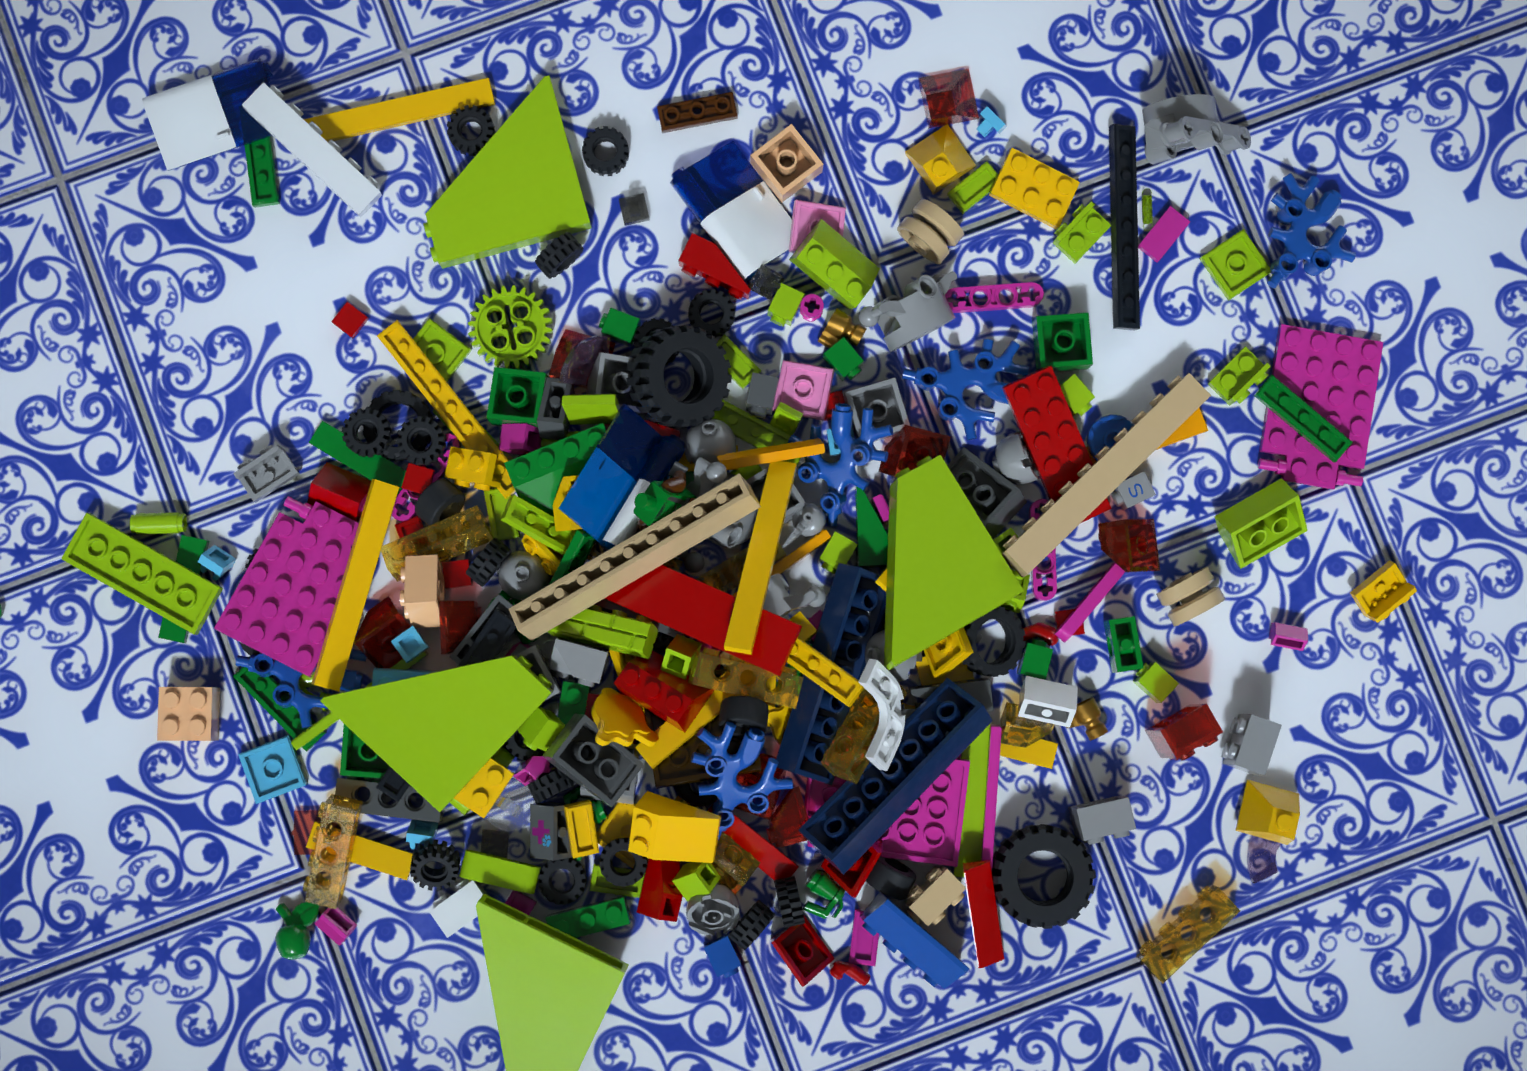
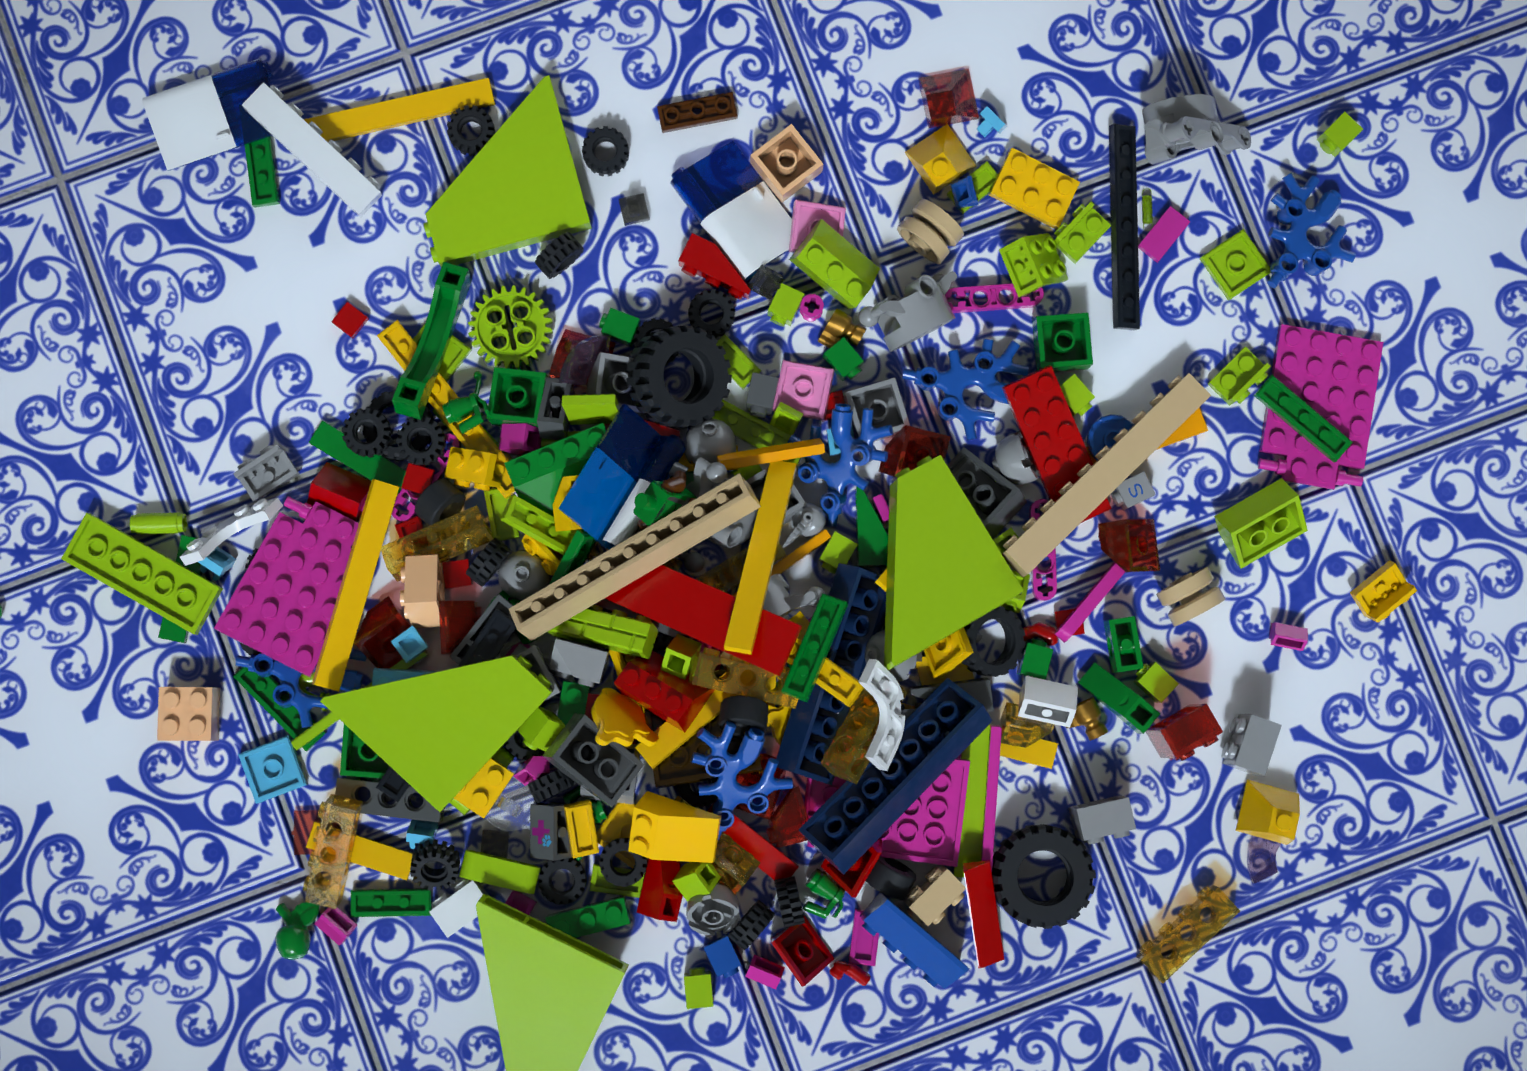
(215, 535): none -> white plate
(391, 902): none -> green tile
(420, 375): none -> green arch
(463, 407): none -> green piece
(698, 988): none -> lime brick
(764, 971): none -> dark pink piece
(814, 647): none -> green tile
(964, 193): none -> blue slope
(1033, 263): none -> lime bracket
(1119, 698): none -> green slope
(1339, 135): none -> lime brick

